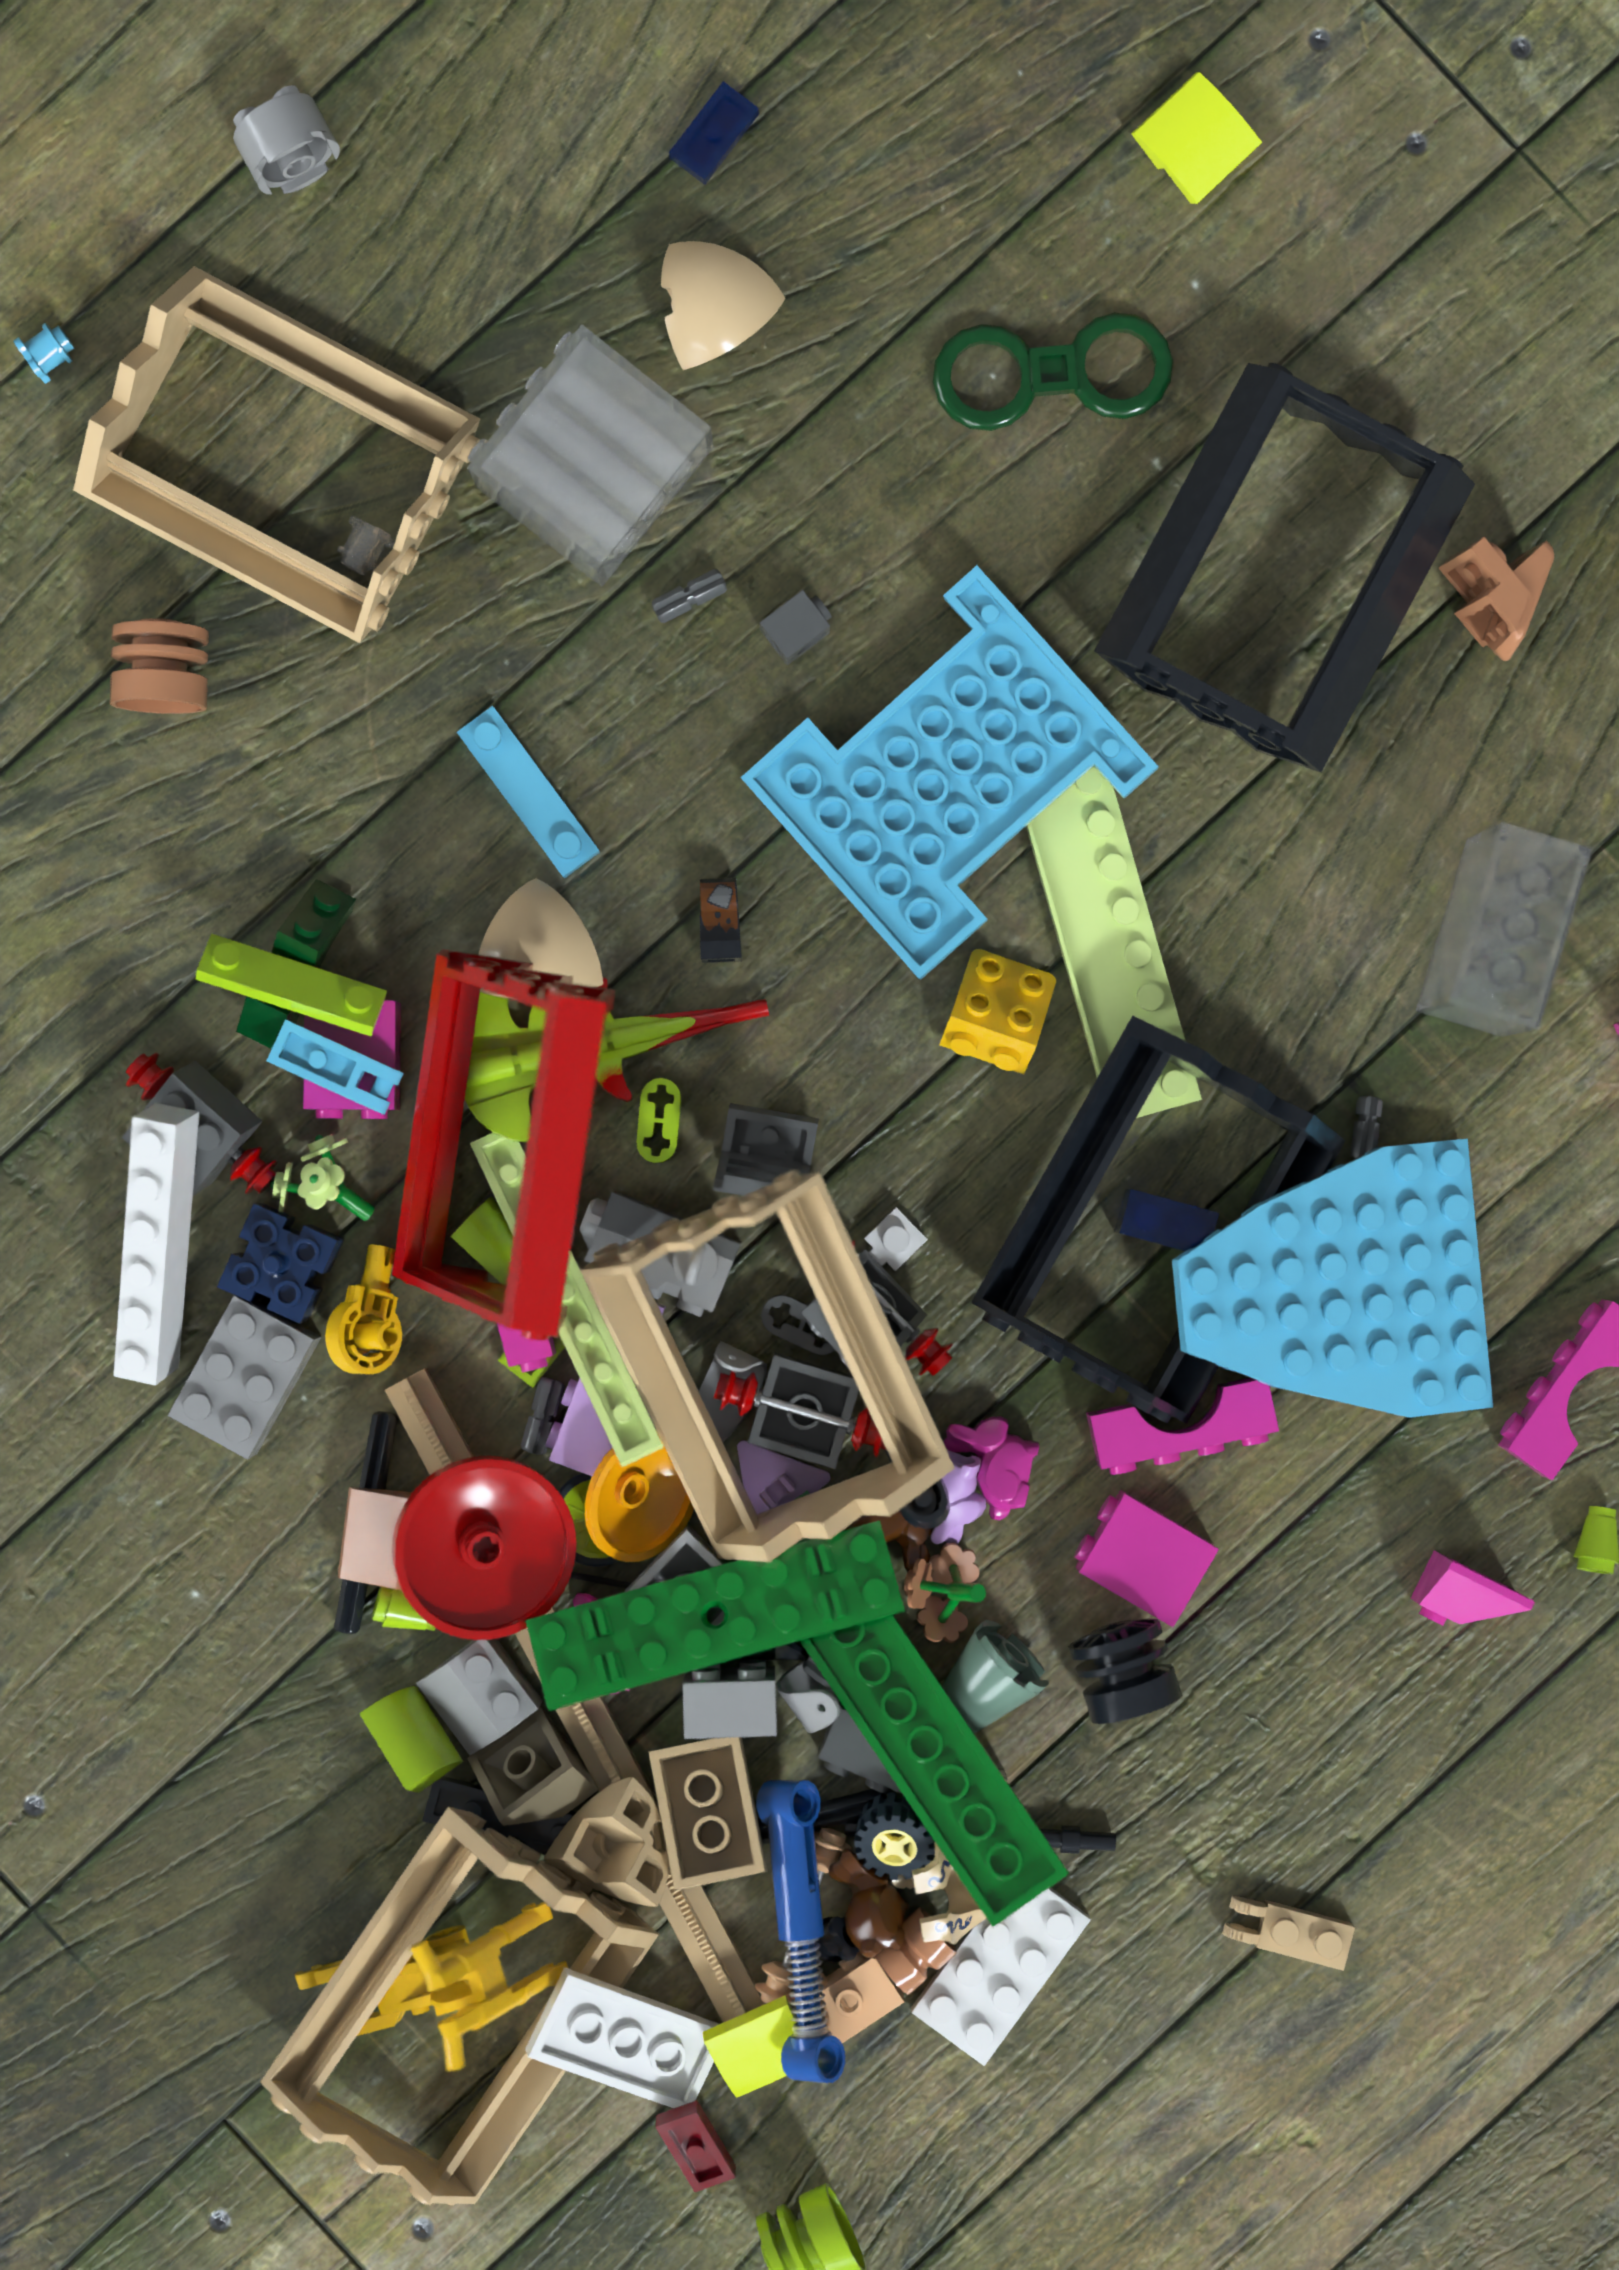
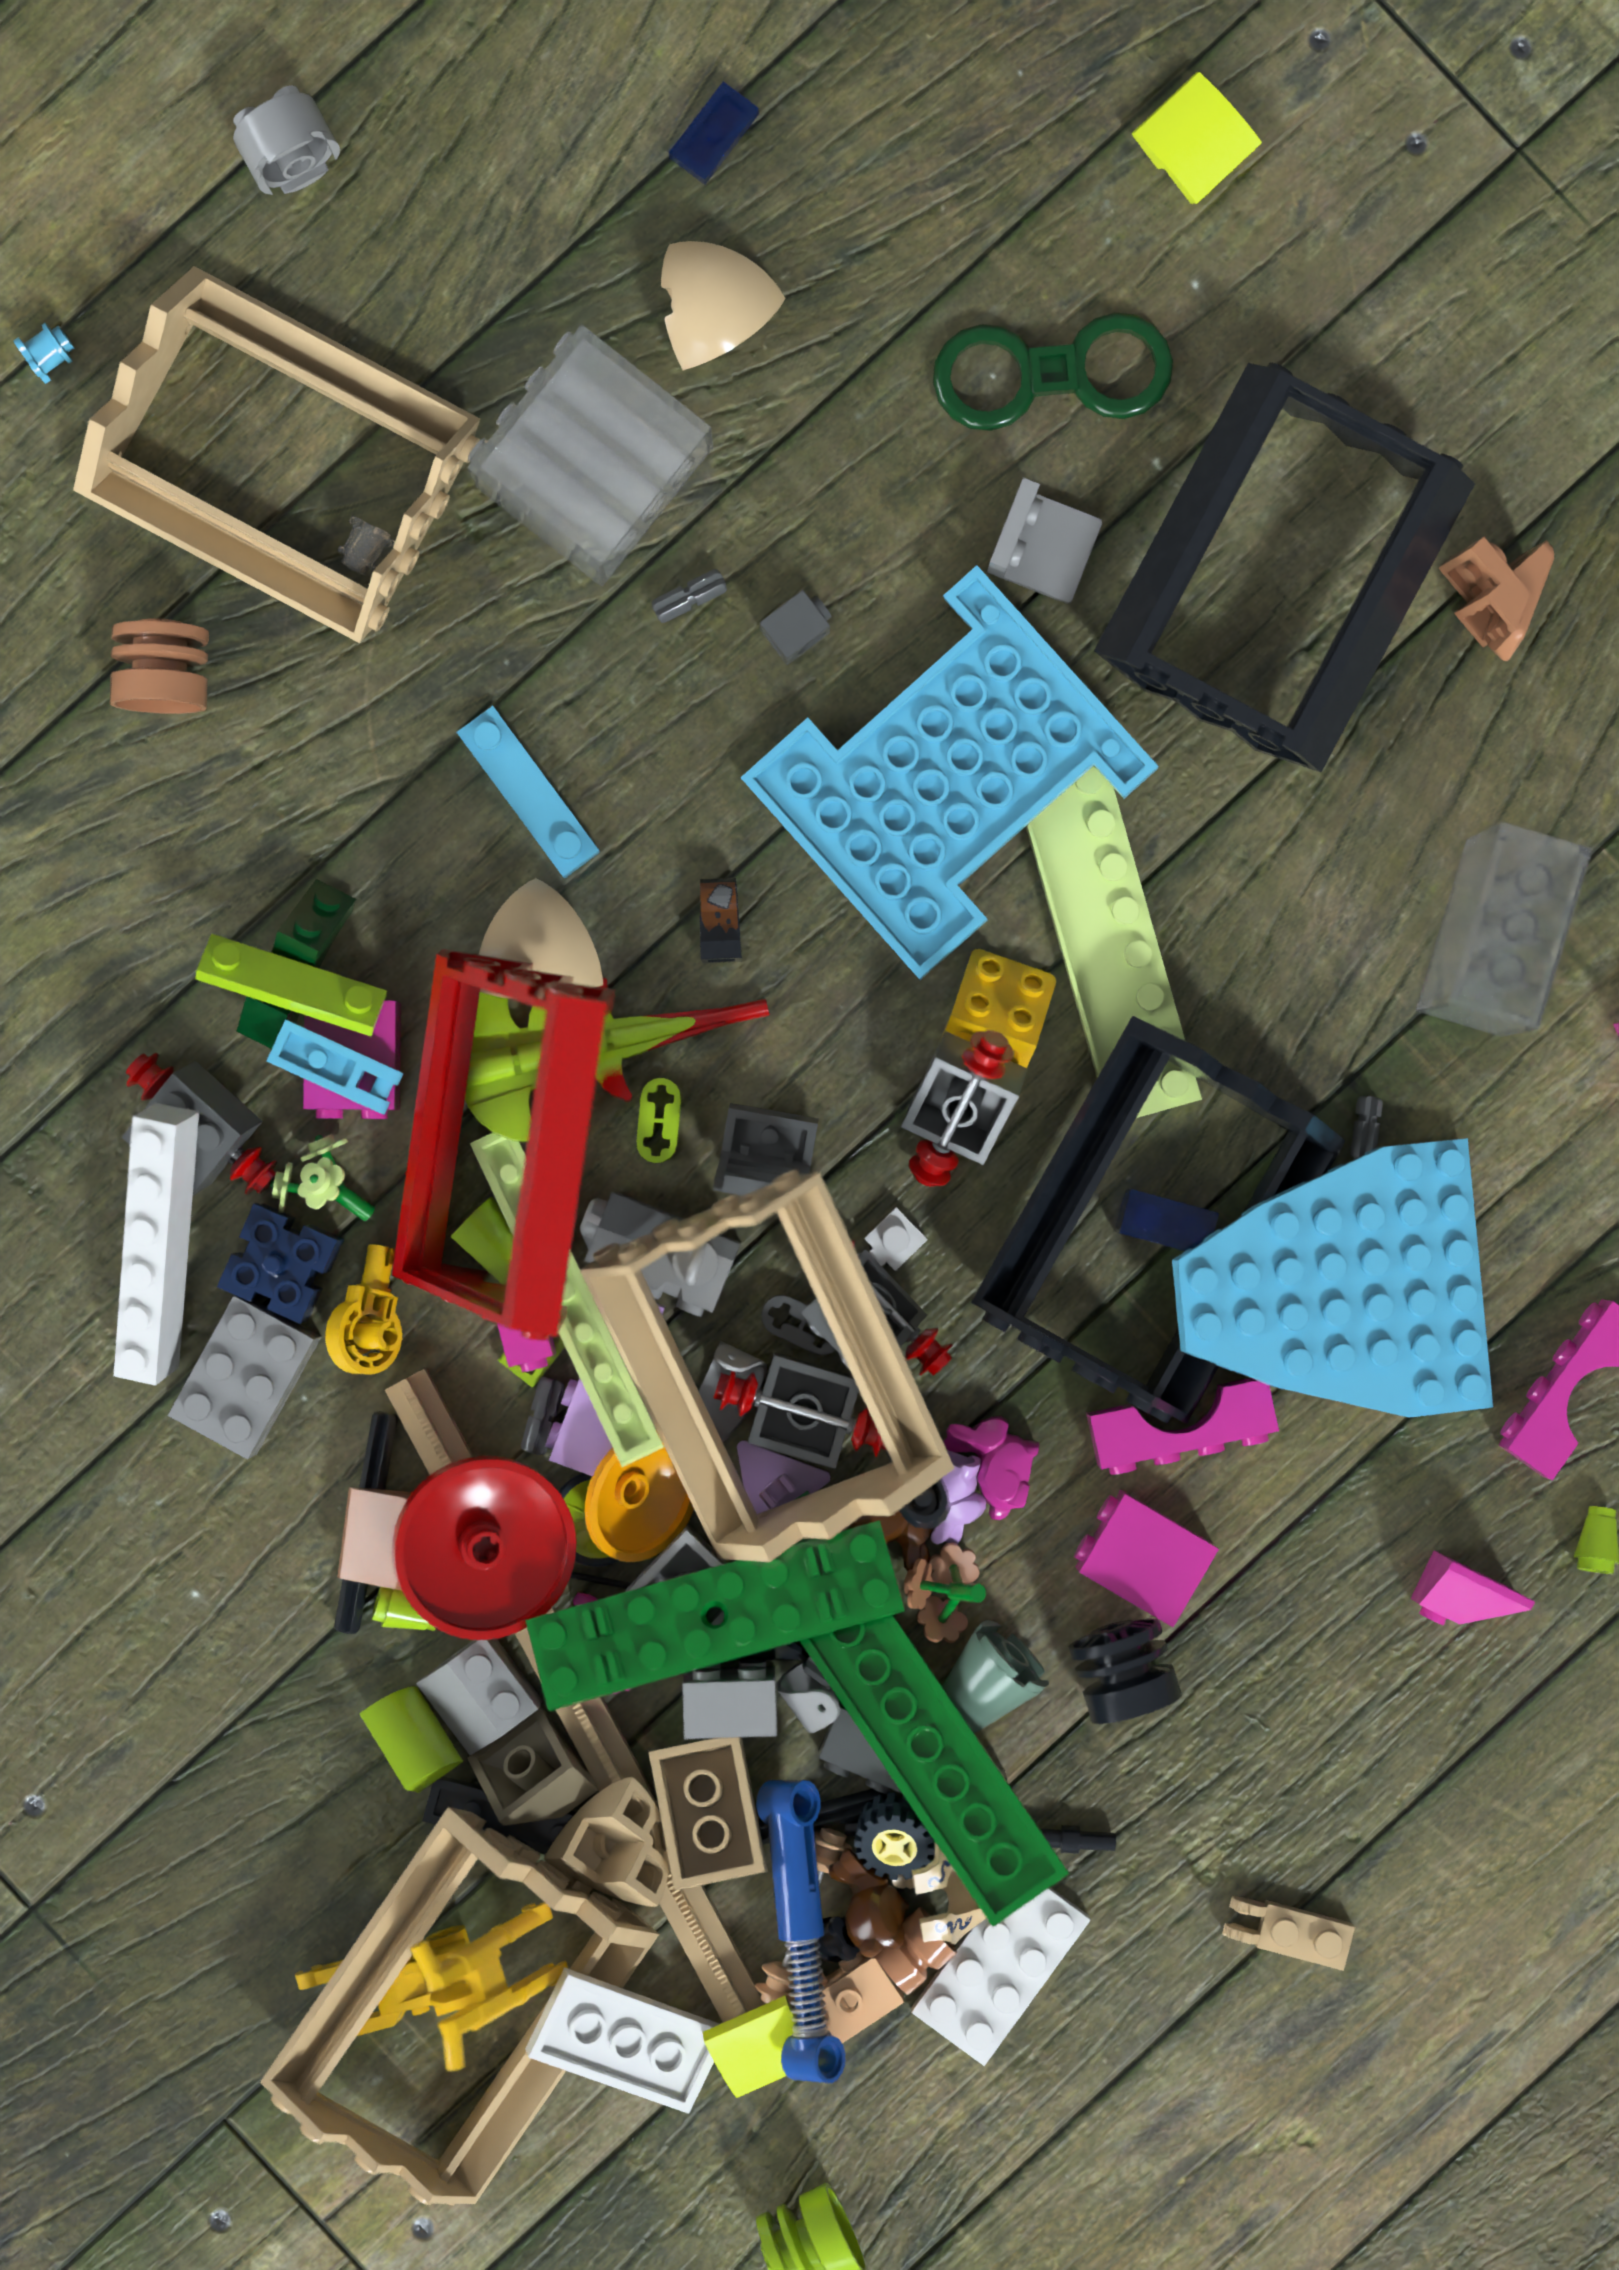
(695, 2146): dark red plate -> none
(962, 1103): none -> dark grey brick
(1044, 544): none -> light grey bracket

